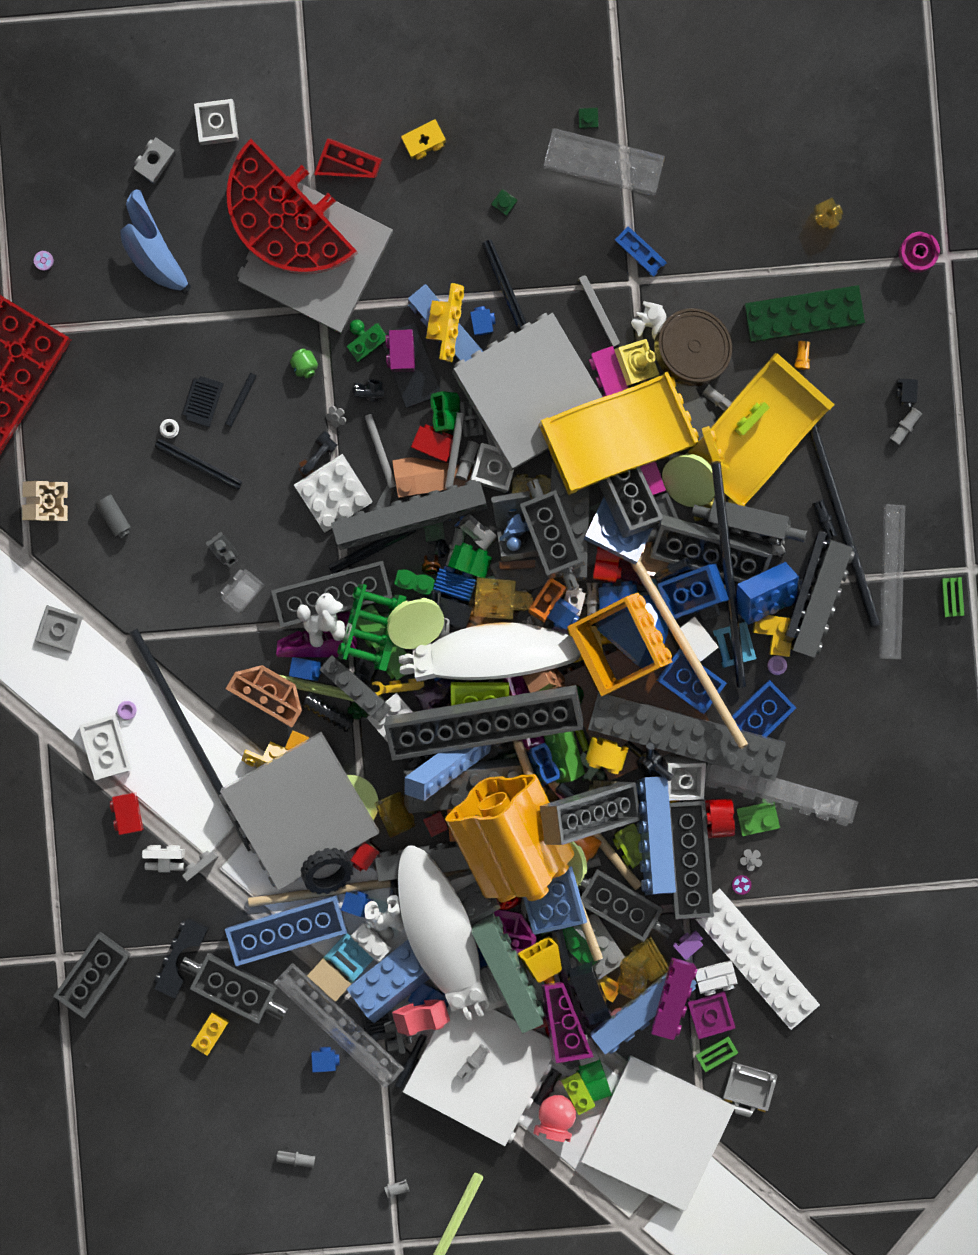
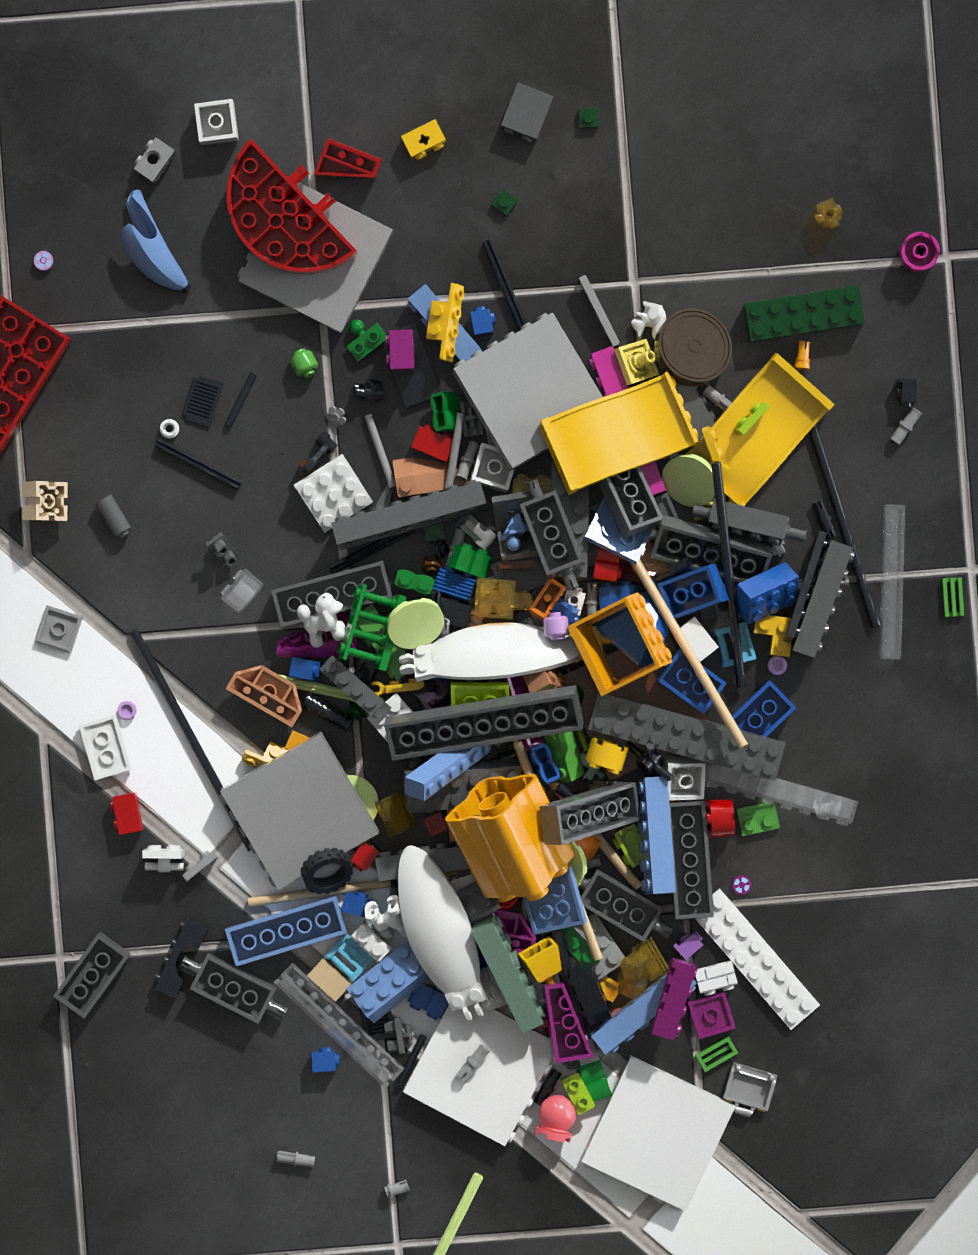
(210, 1033): yellow brick -> none
(427, 1016): coral brick -> none
(526, 112): none -> dark grey brick
(556, 626): none -> lavender head
(603, 162): clear brick -> none
(640, 251): blue plate -> none
(751, 859): light grey plant -> none

